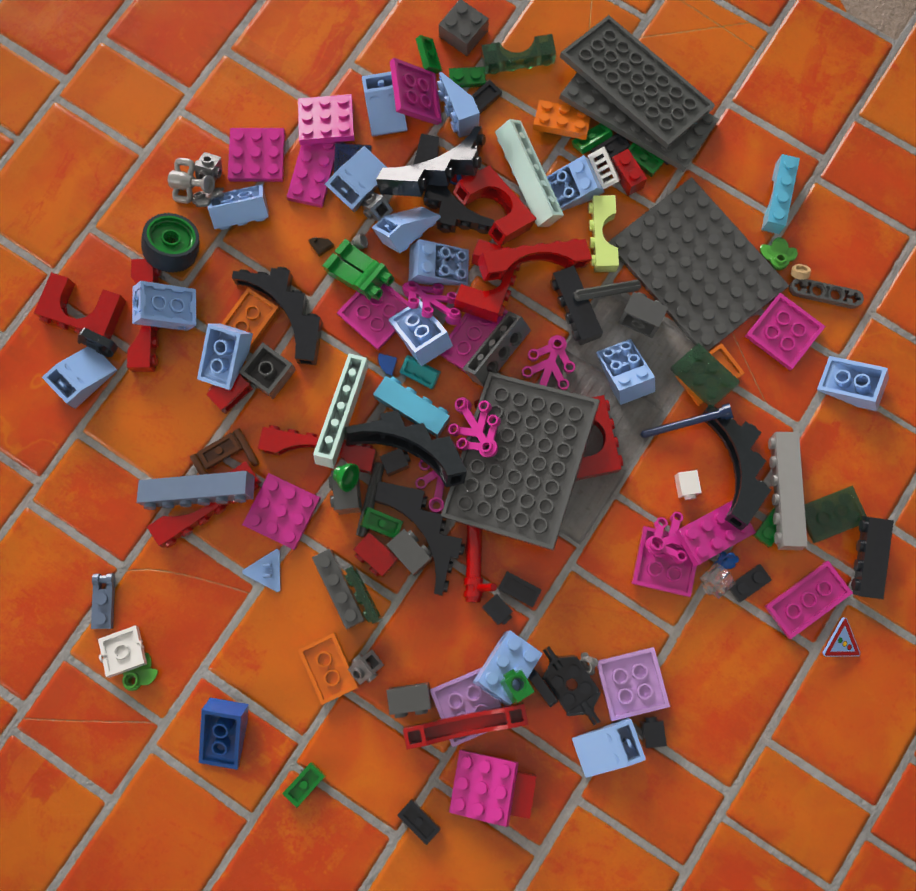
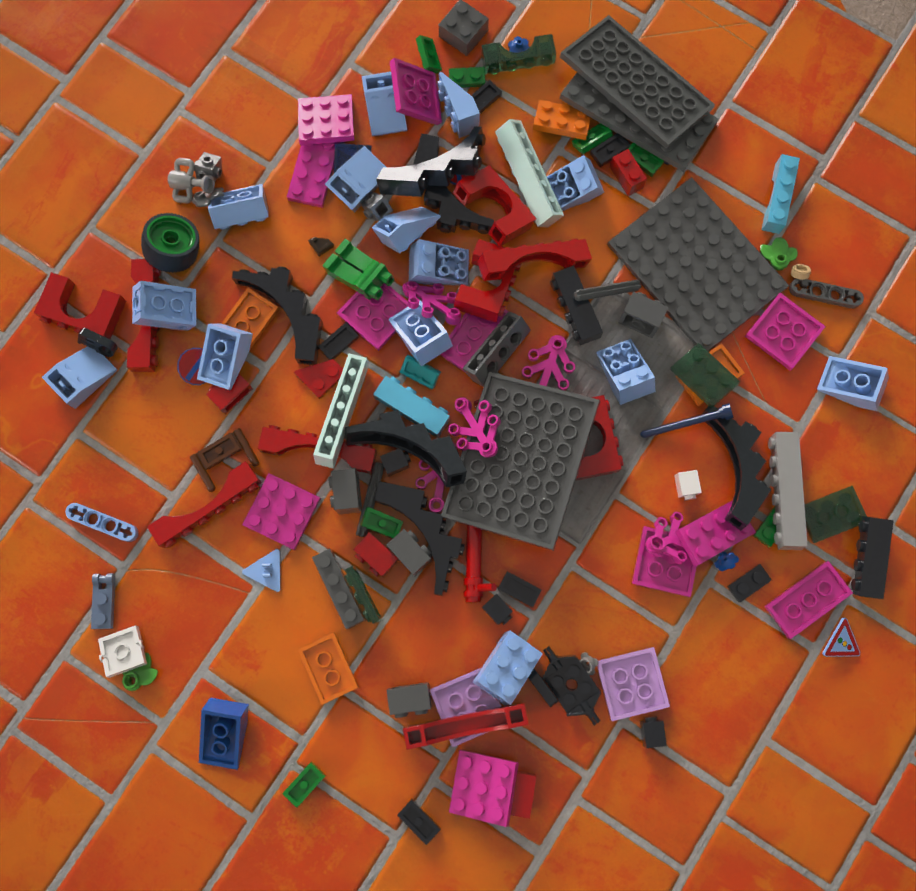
(103, 519): none -> light blue beam
(189, 364): none -> red piece
(196, 490): sand blue brick -> none
(256, 155): dark pink plate -> none
(267, 370): dark grey brick -> none
(320, 377): none -> red wing
(338, 341): none -> black tile
(346, 476): green piece -> none
(360, 241): light grey hinge -> none
(365, 667): flat silver brick -> none
(387, 363): blue tile -> none
(518, 45): none -> blue plant
(525, 687): green brick -> none
(604, 256): yellowish green arch -> none
(608, 748): light blue slope -> none
(615, 179): white slope -> none
(717, 581): clear brick -> none

